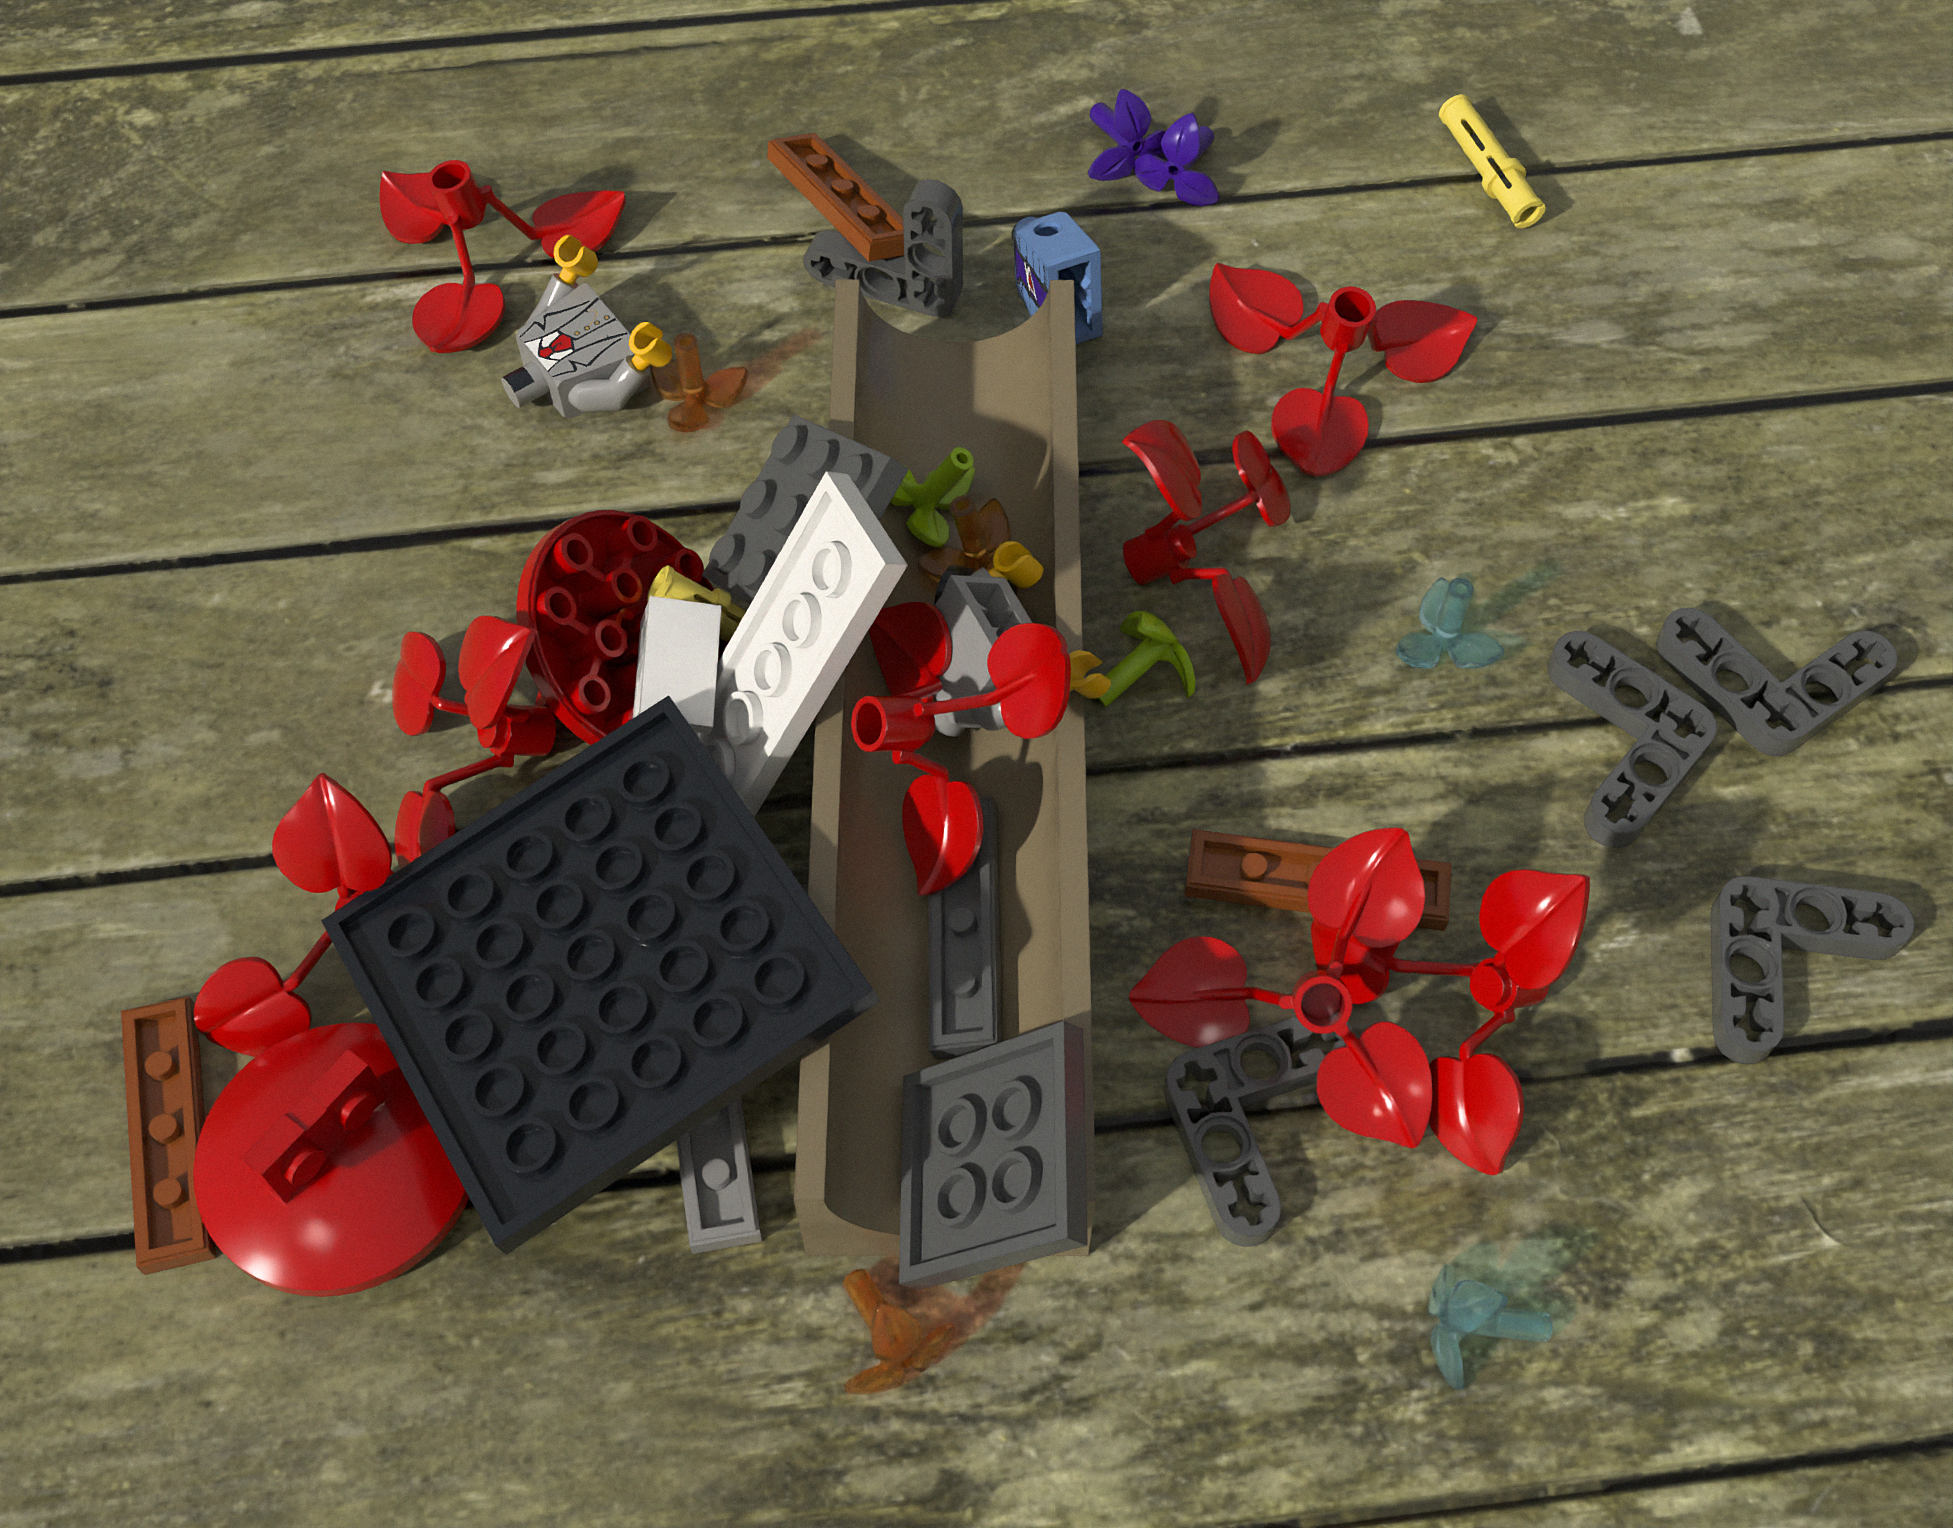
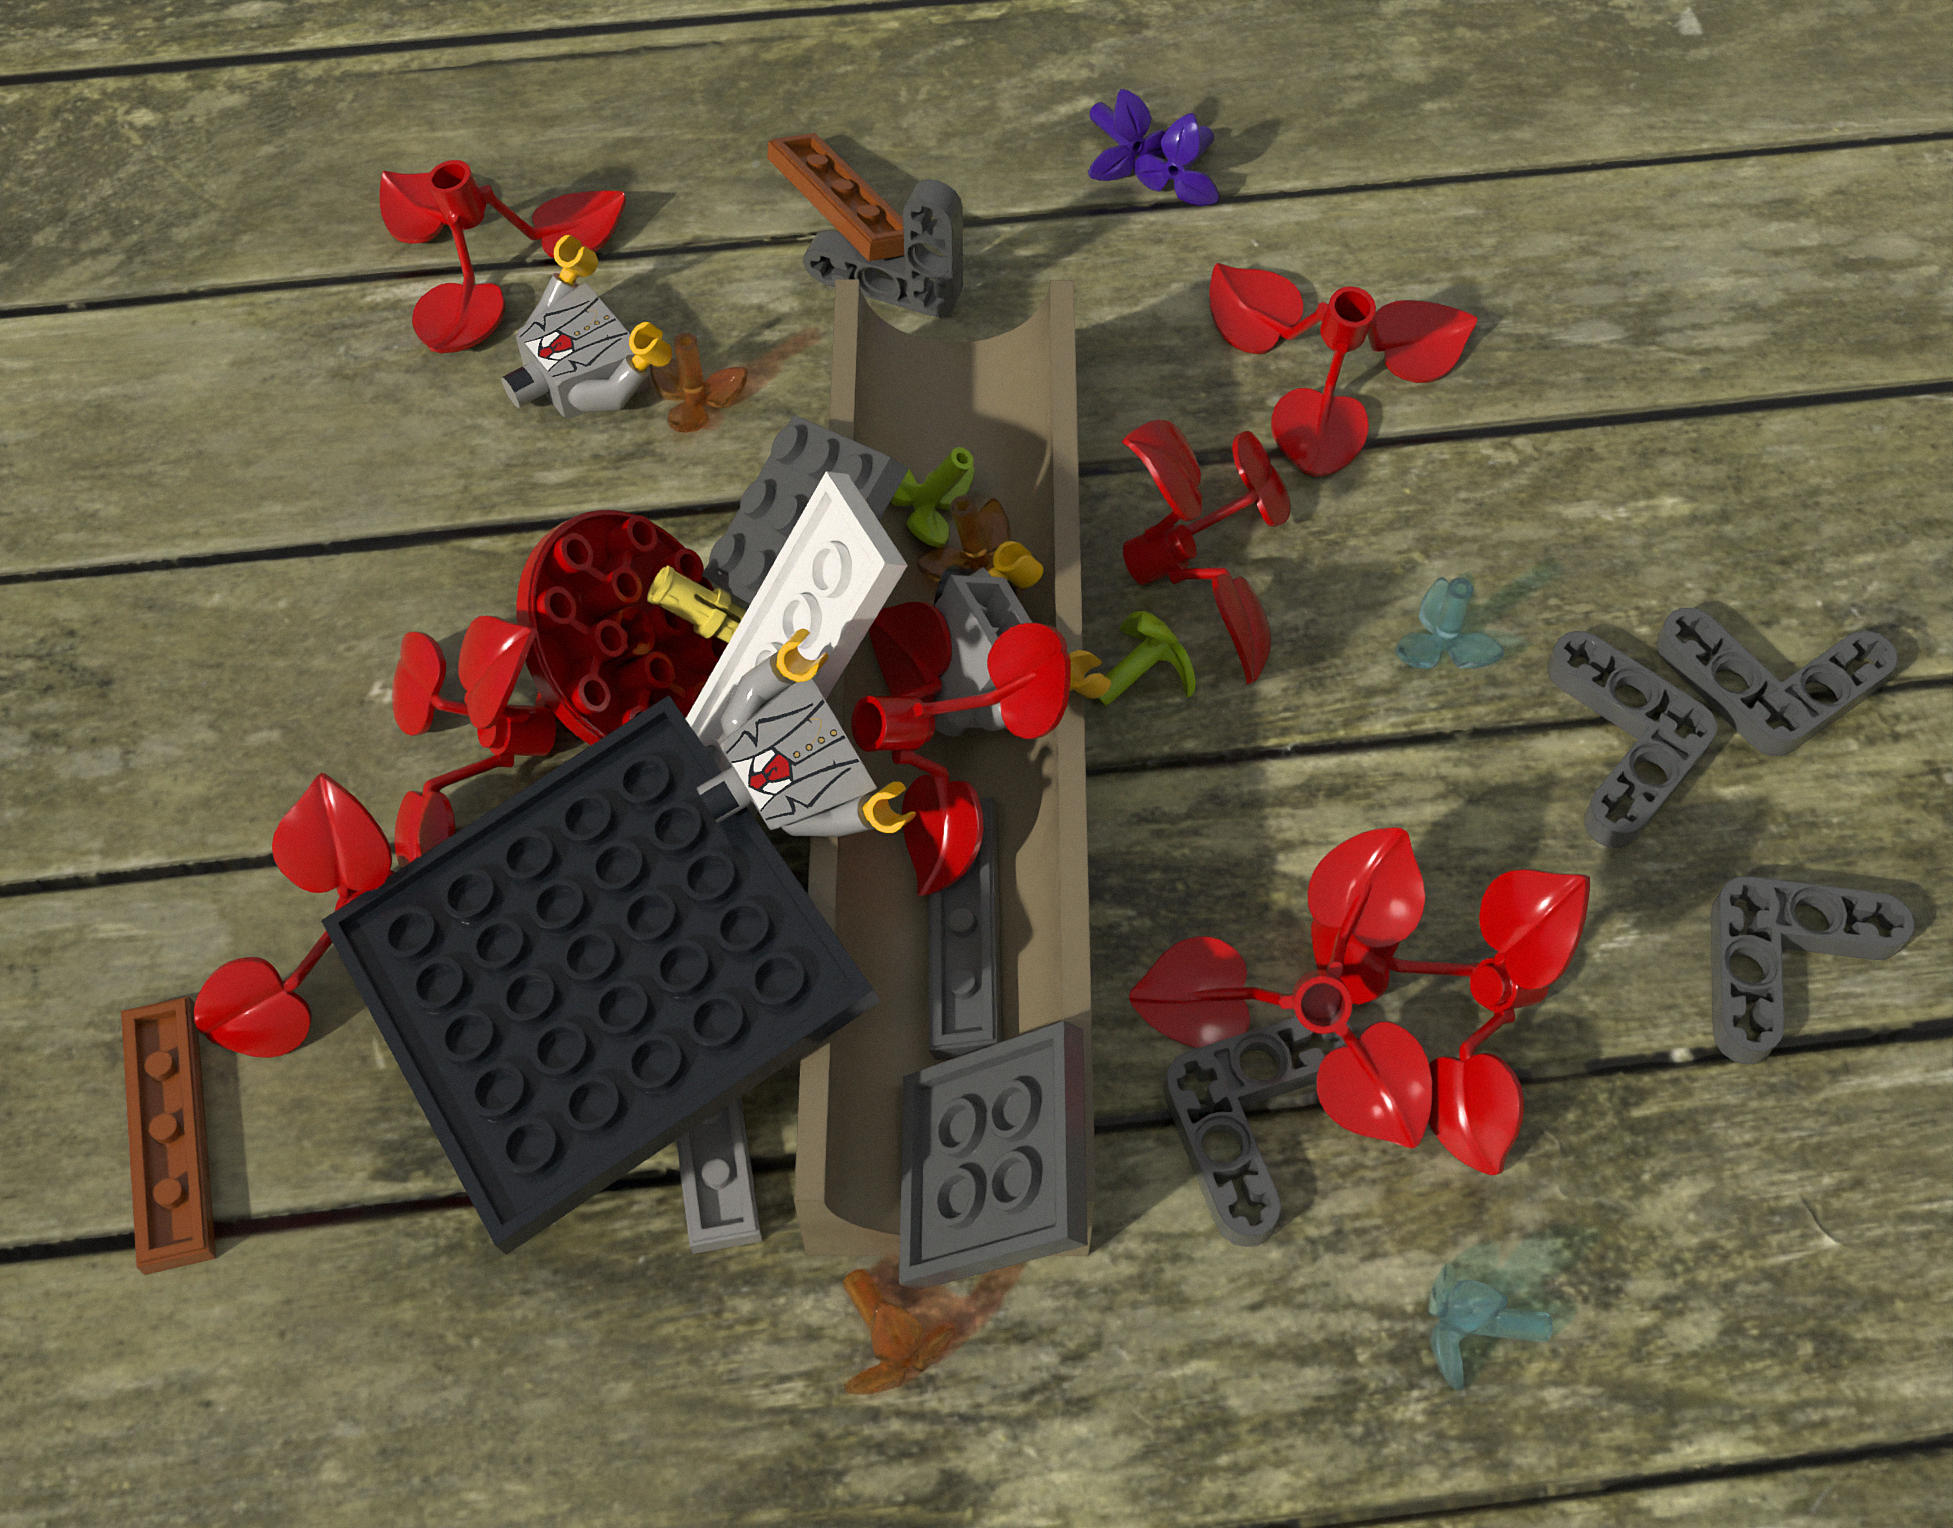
(324, 1166): red bracket -> none
(679, 659): white hinge -> none
(795, 756): none -> light grey torso
(1059, 250): medium blue torso -> none
(1279, 874): dark orange tile -> none
(1518, 200): light yellow pin -> none

